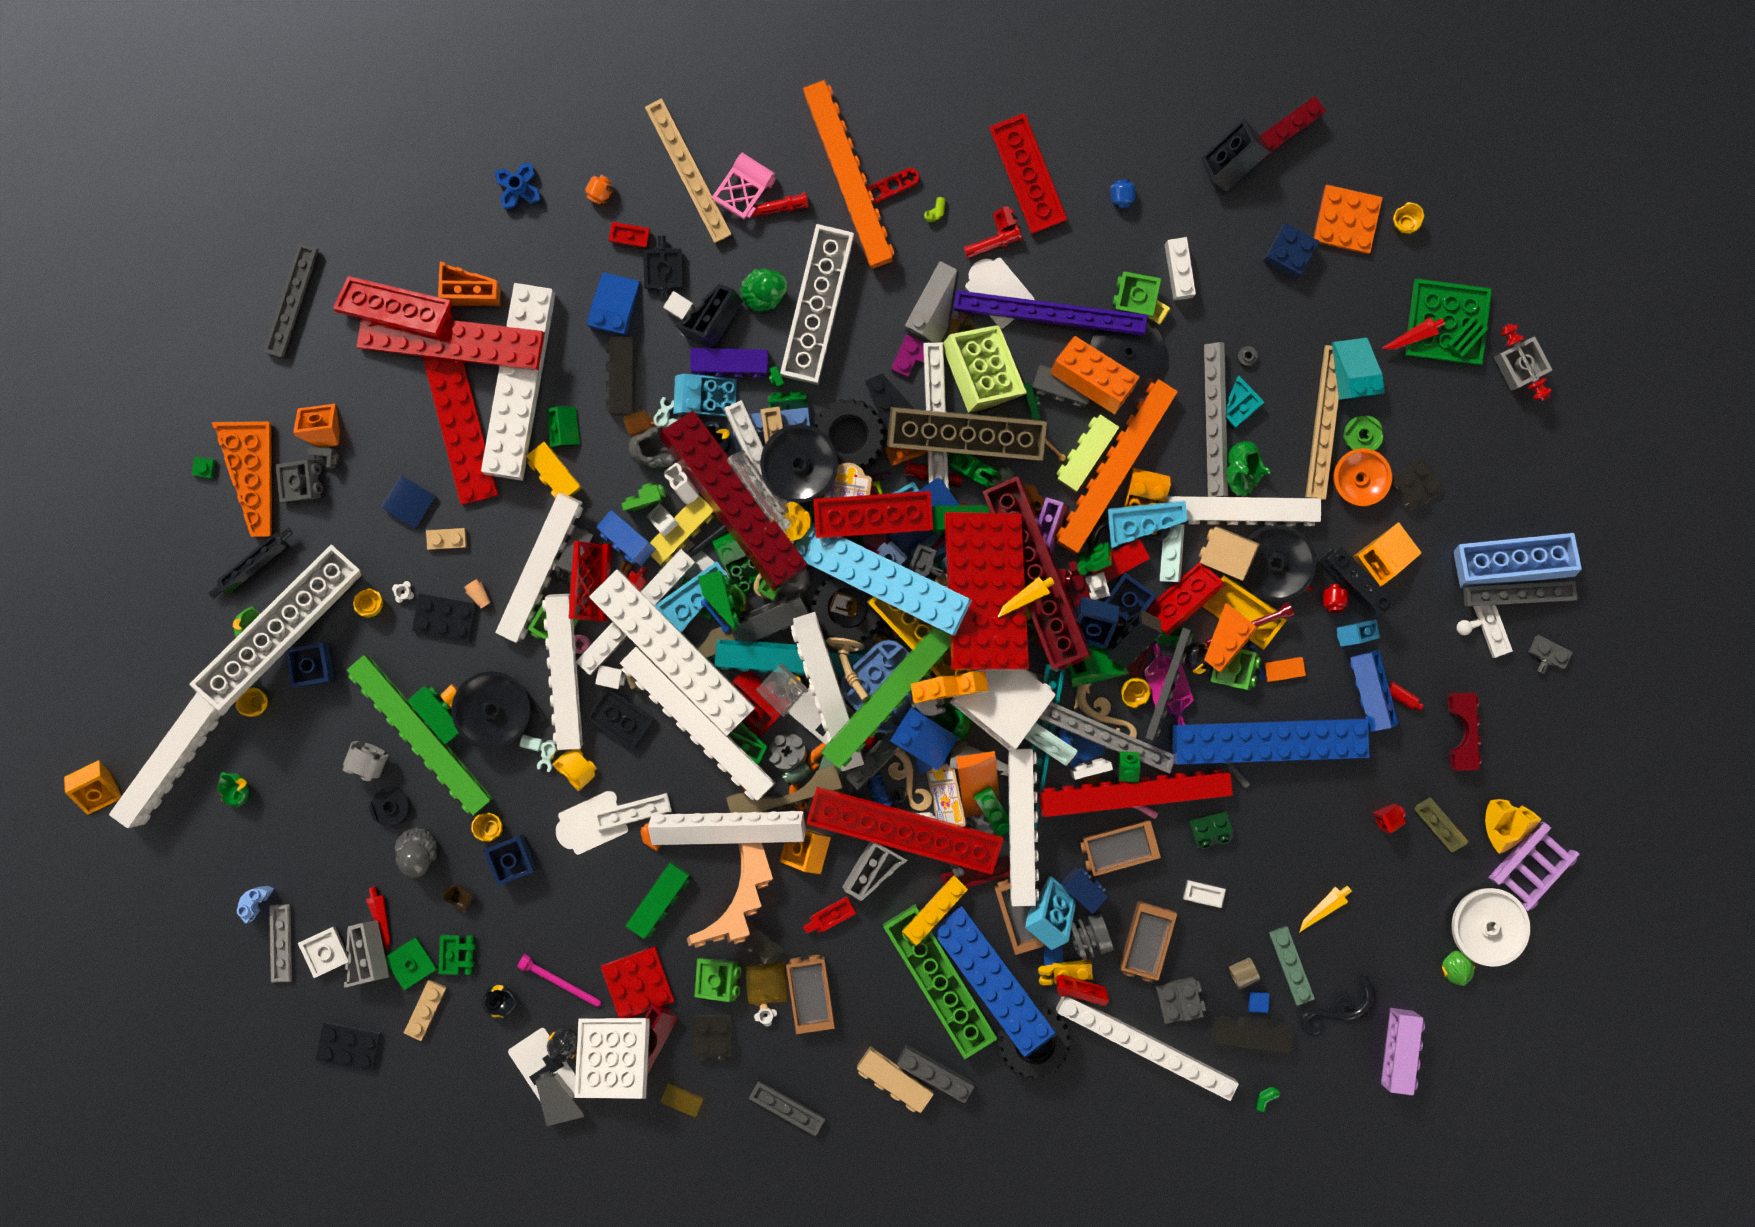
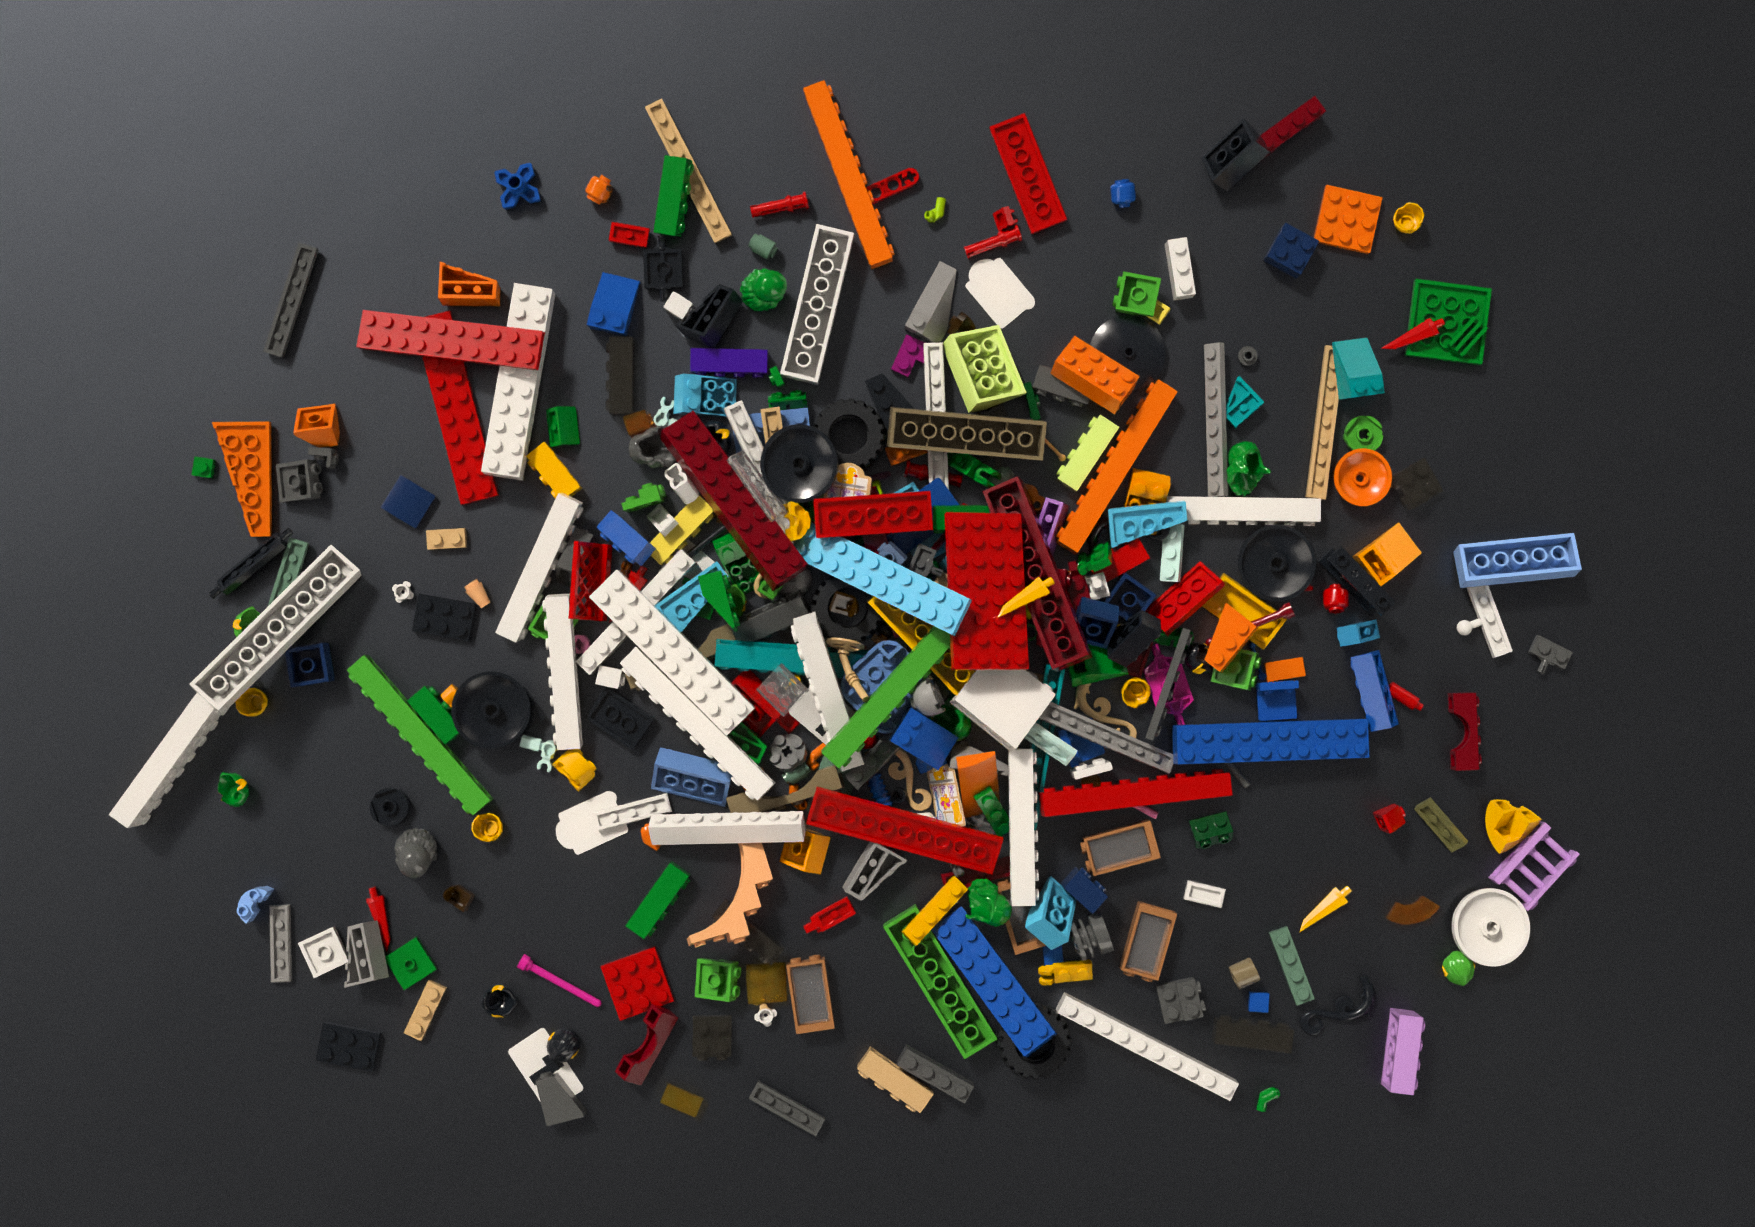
(92, 787): light orange slope -> none
(290, 566): none -> sand green plate
(365, 760): light grey brick -> none
(368, 603): yellow hair -> none
(392, 306): plate -> none
(450, 954): green plate -> none
(510, 860): dark blue brick -> none
(612, 1058): white plate -> none
(673, 196): none -> green brick
(690, 777): none -> medium blue slope
(725, 628): blue hinge -> none
(754, 175): bright pink piece -> none
(763, 246): none -> sand green brick
(788, 722): none -> red tile
(949, 686): light orange arch -> none
(987, 903): none -> green hair
(1050, 312): dark purple plate -> none
(1081, 989): red plate -> none
(1129, 766): green brick -> none
(1228, 552): tan brick -> none
(1276, 700): none -> blue bracket
(1413, 912): none -> clear orange tile
(1520, 593): dark grey plate -> none
(1523, 363): light grey brick -> none

